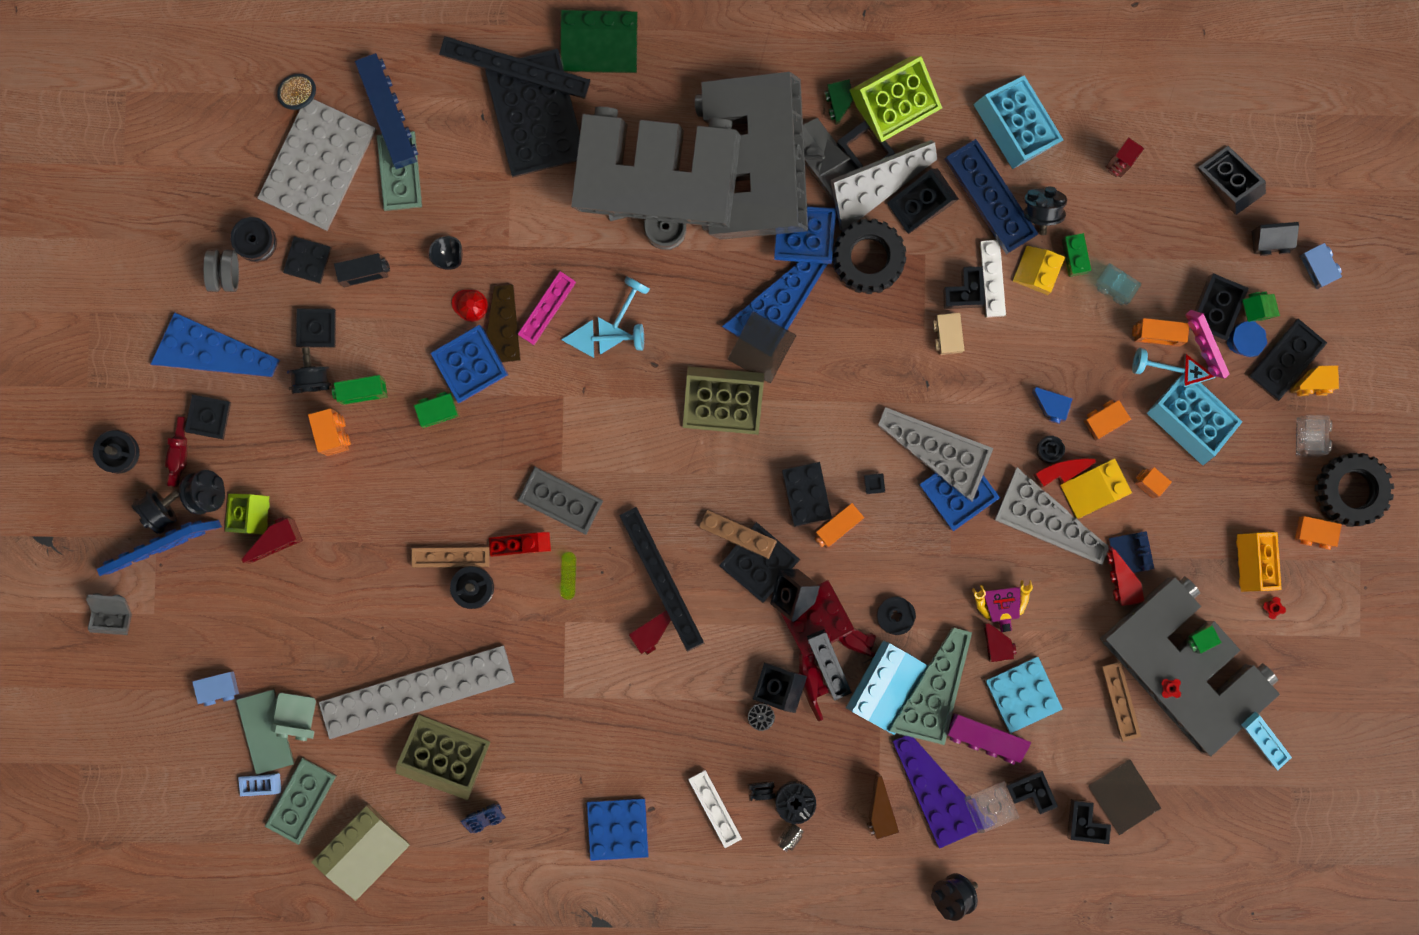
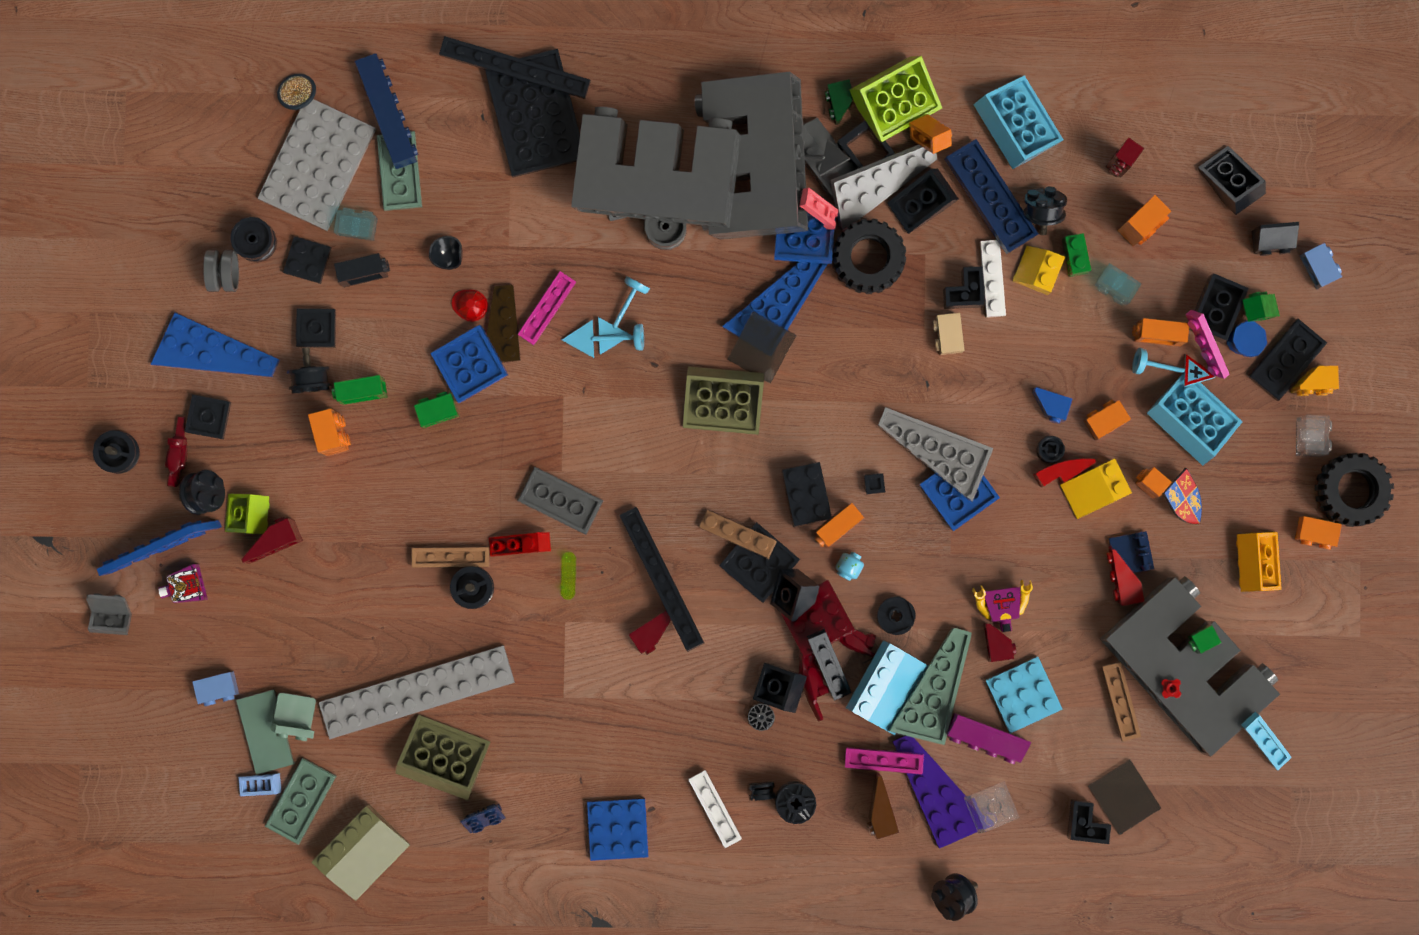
(155, 510): black wheel -> none
(185, 585): none -> torso
(355, 224): none -> clear light blue brick
(599, 41): dark green slope -> none
(790, 837): clear smoke brick -> none
(819, 208): none -> coral plate
(849, 566): none -> medium azure head
(884, 760): none -> dark pink plate
(930, 134): none -> orange brick
(1035, 787): black brick -> none
(1041, 516): light grey wing -> none
(1145, 221): none -> orange brick
(1184, 498): none -> shield
(1268, 606): red plate -> none

